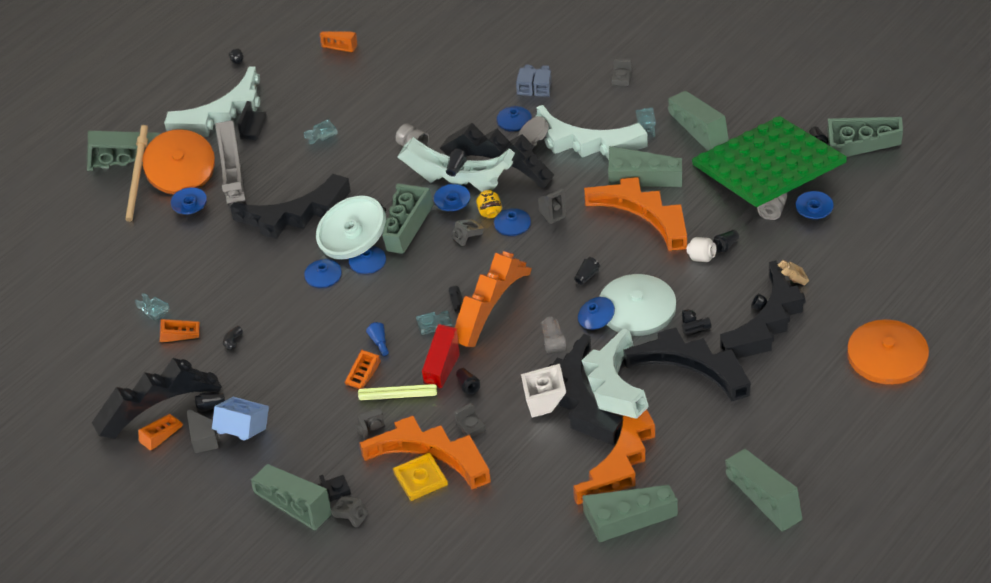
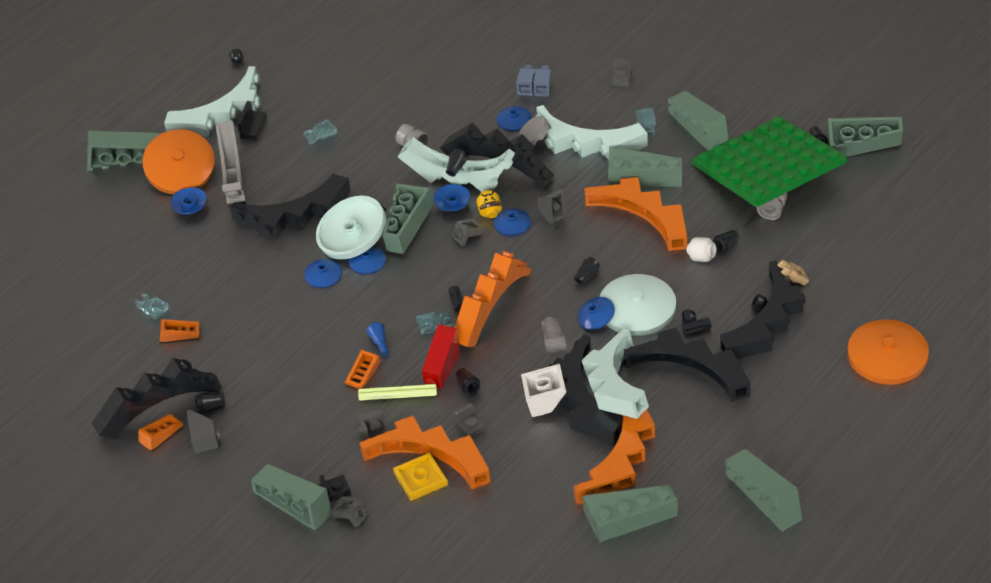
(141, 143): tan bar -> none
(229, 337): black arm -> none
(240, 418): light blue container -> none
(349, 40): orange slope -> none
(814, 205): blue dish -> none

